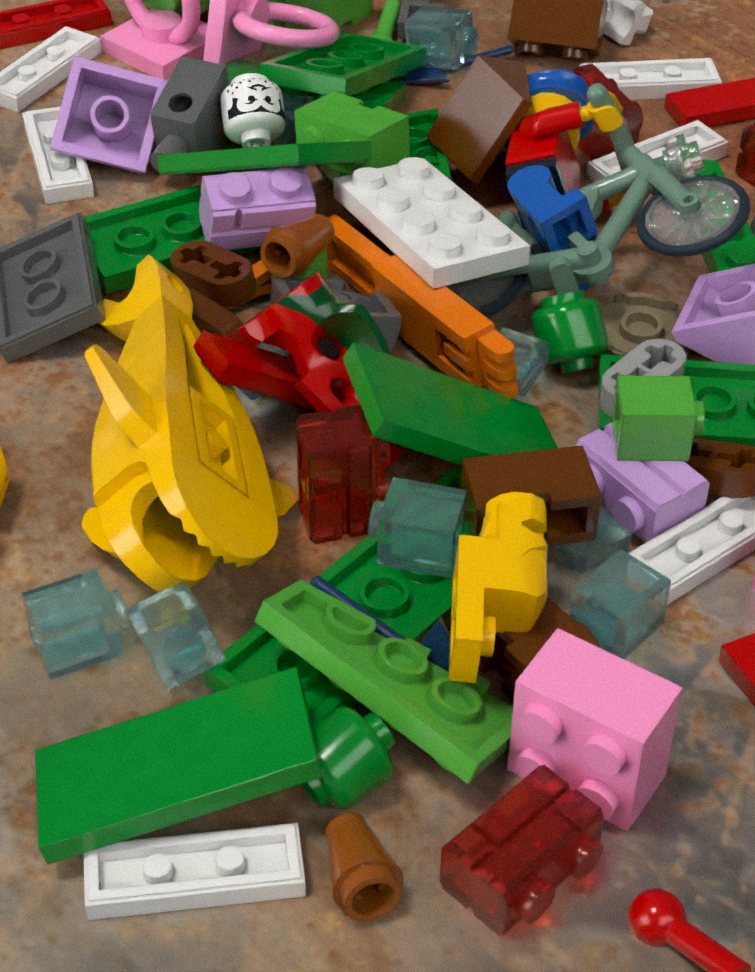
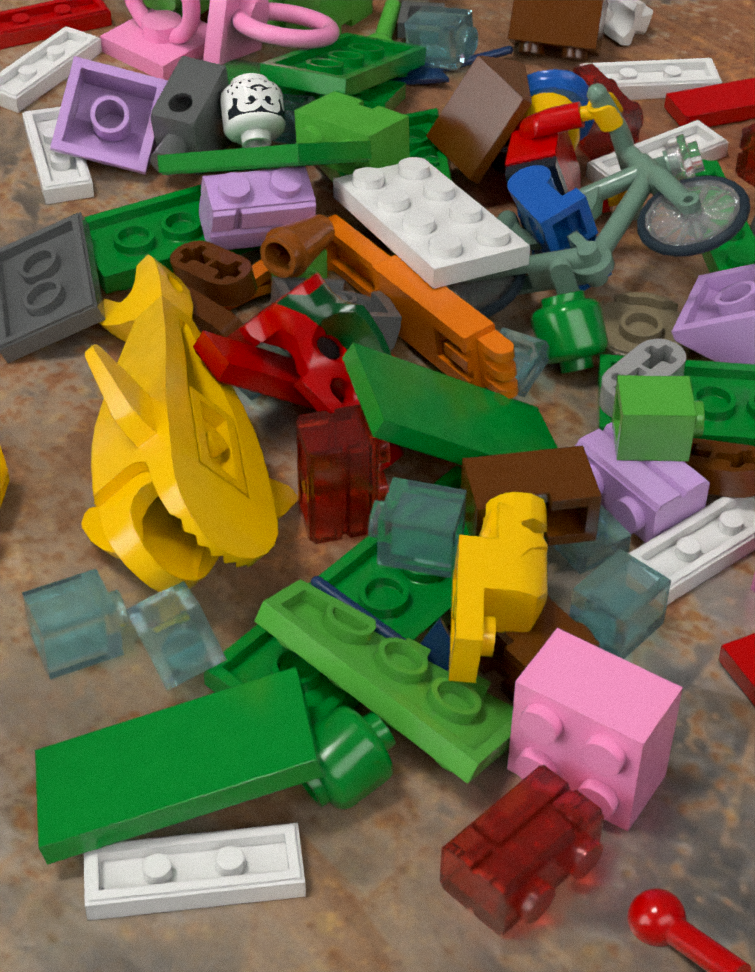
(361, 869): dark orange cone -> none

